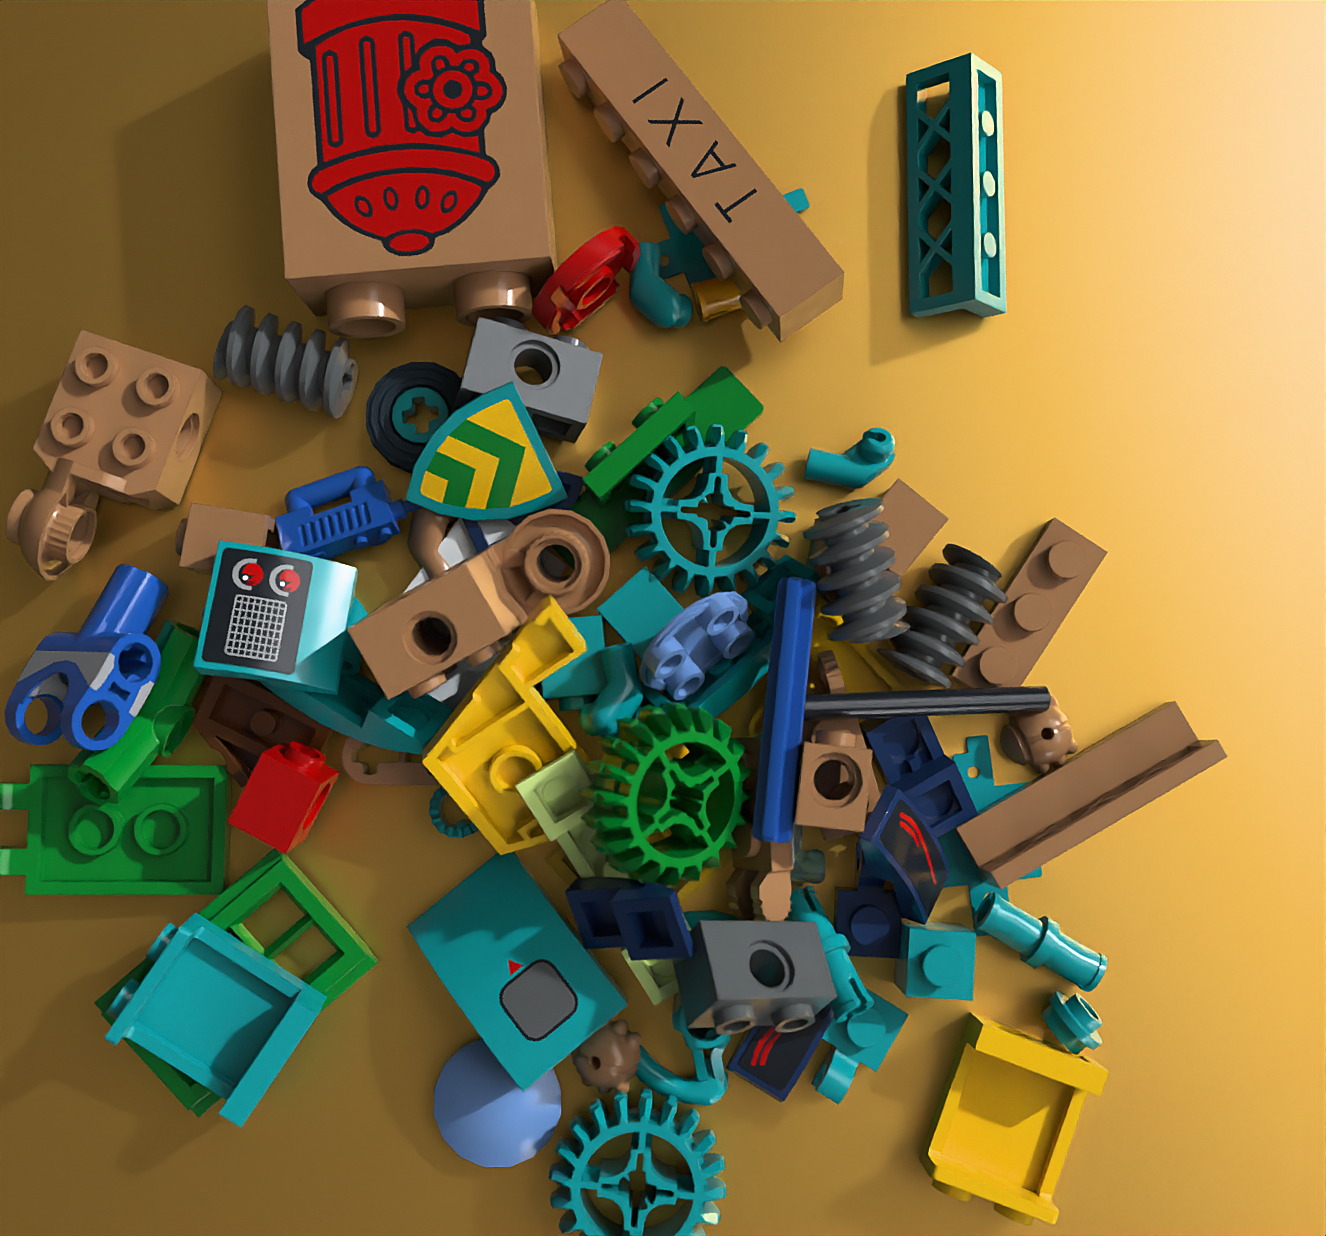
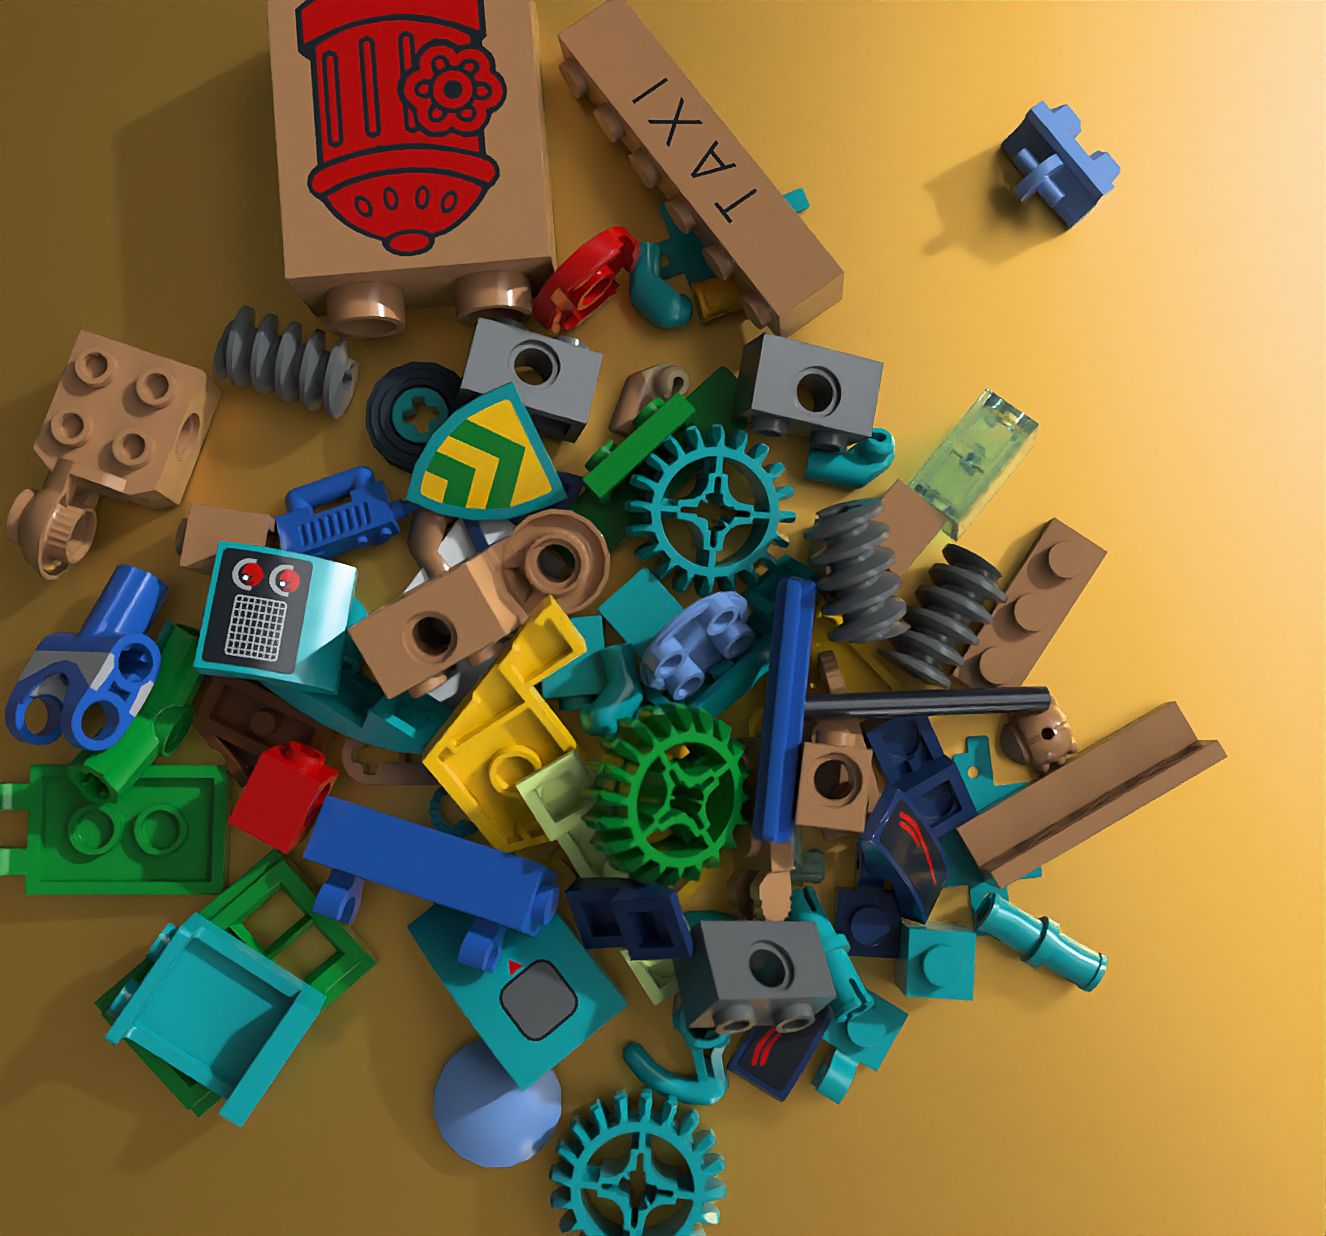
(431, 866): none -> blue brick
(617, 1052): medium nougat animal -> none
(642, 388): none -> arm
(841, 384): none -> brick
(975, 461): none -> clear light blue hinge
(976, 186): teal fence -> none
(1008, 1119): yellow panel -> none
(1057, 164): none -> medium blue hips
(1073, 1022): teal plate -> none

